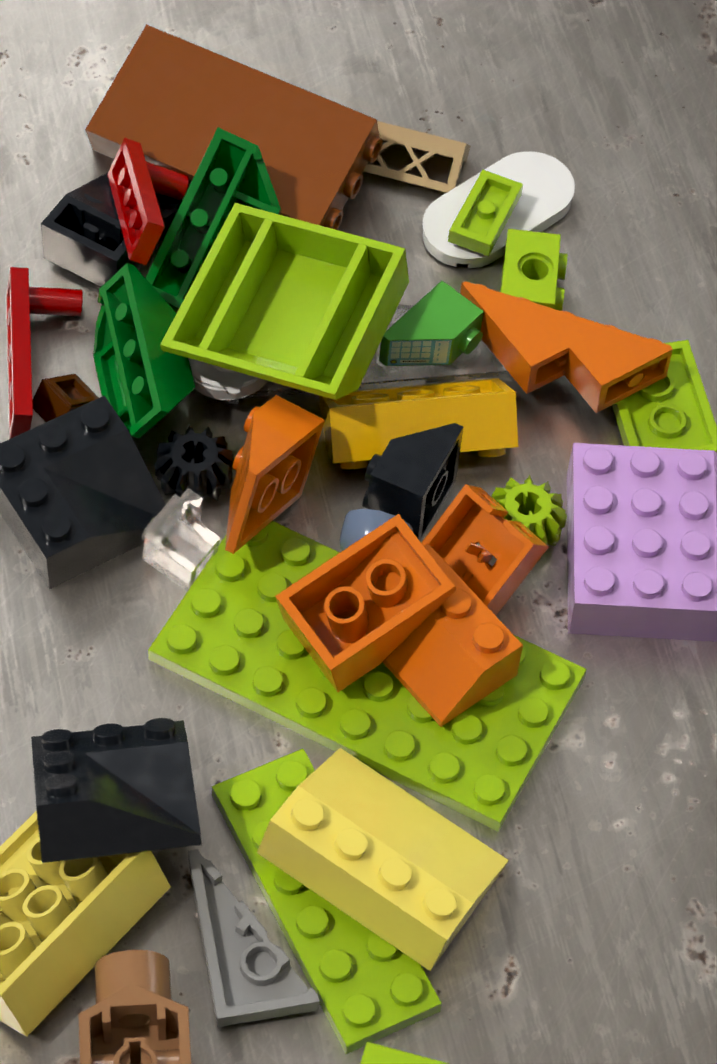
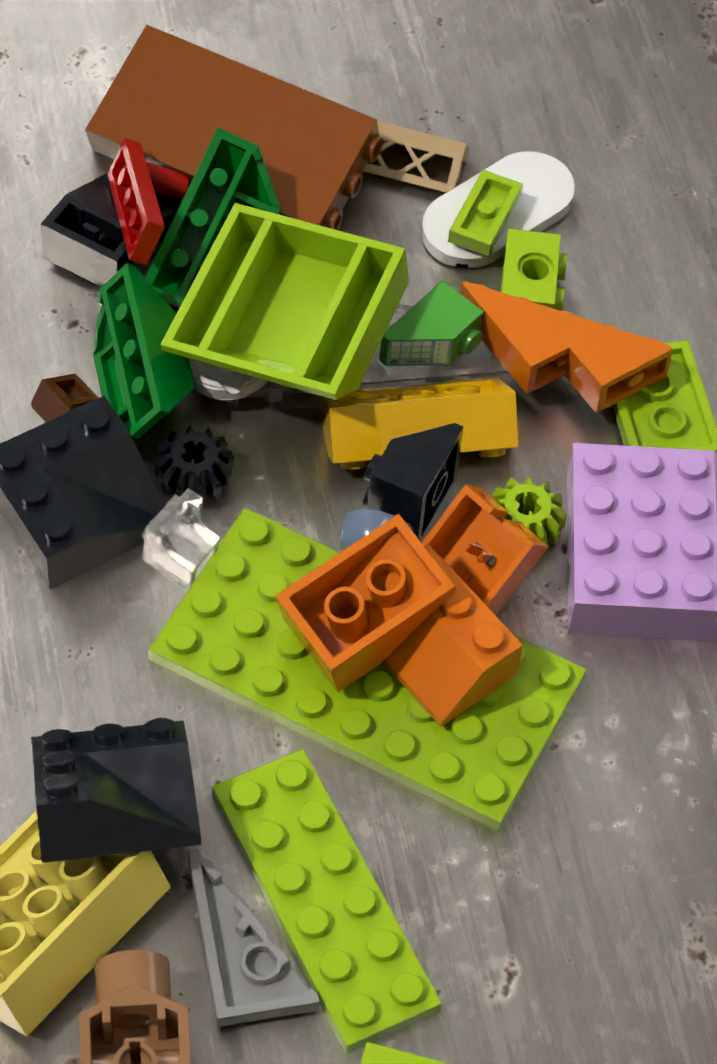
(20, 303): red piece -> none
(270, 467): orange slope -> none
(381, 856): light yellow slope -> none

